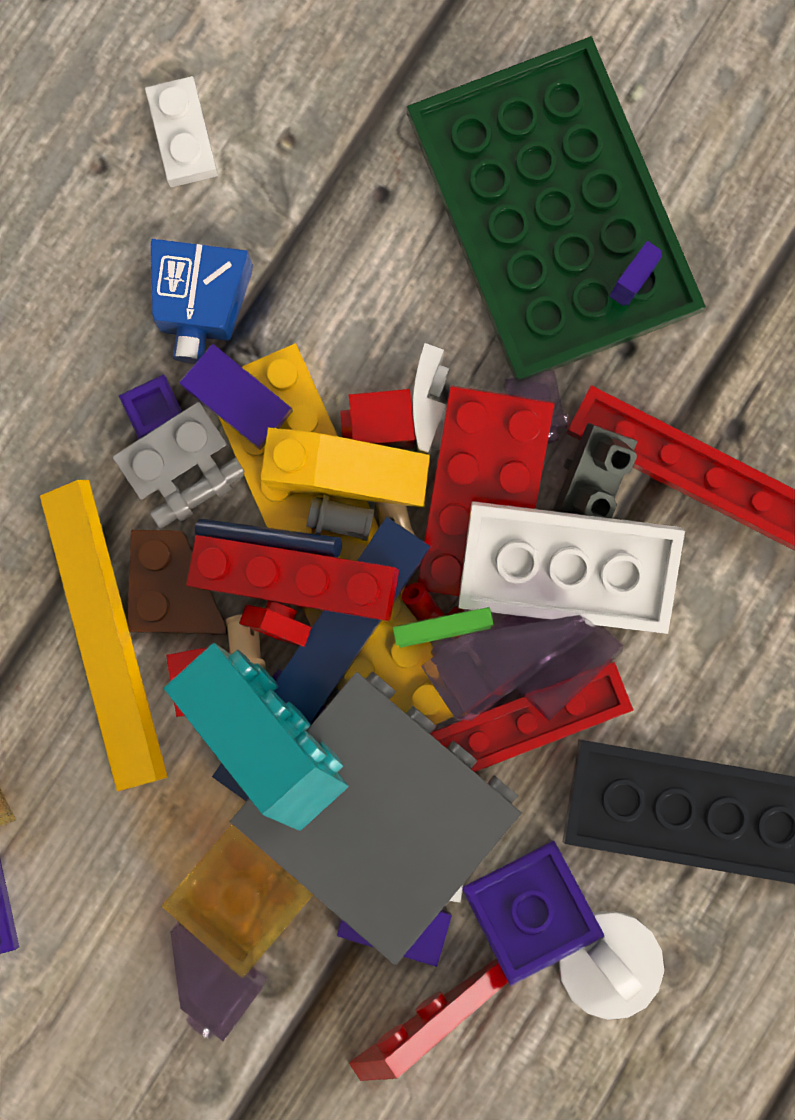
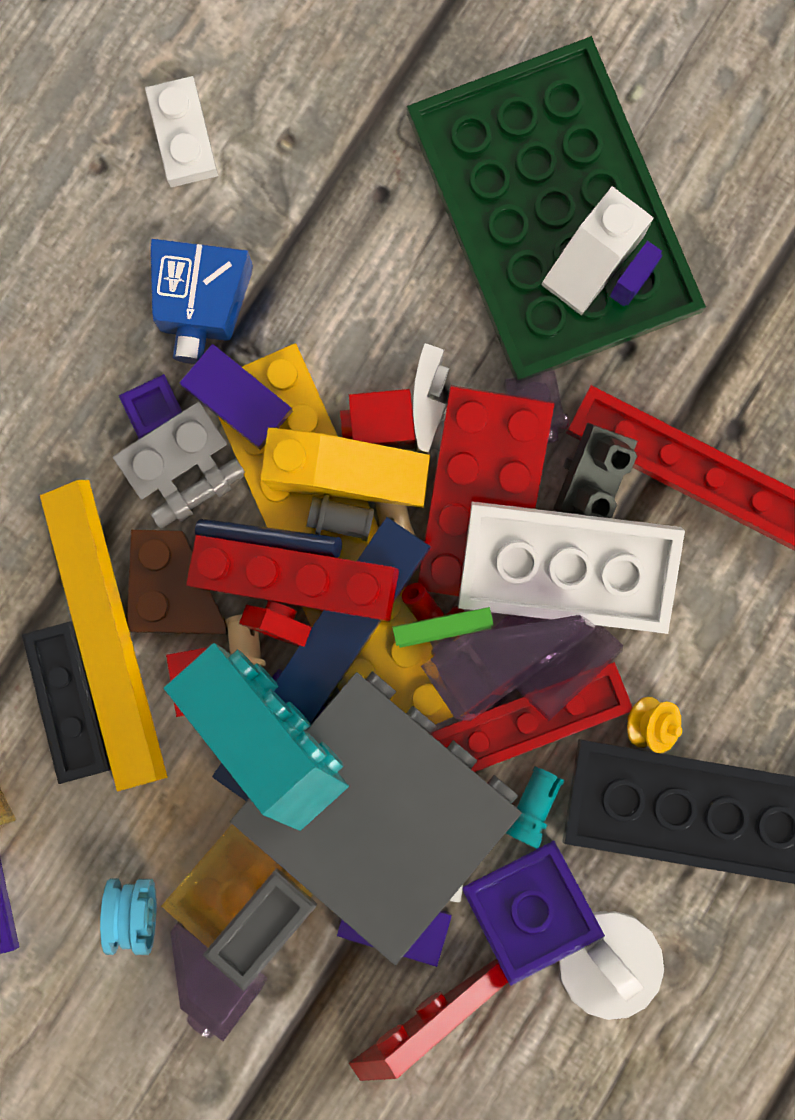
(66, 702): none -> black tile
(128, 916): none -> medium azure wheel
(260, 929): none -> dark grey tile
(535, 806): none -> teal pin
(597, 250): none -> white slope
(654, 724): none -> yellow wheel

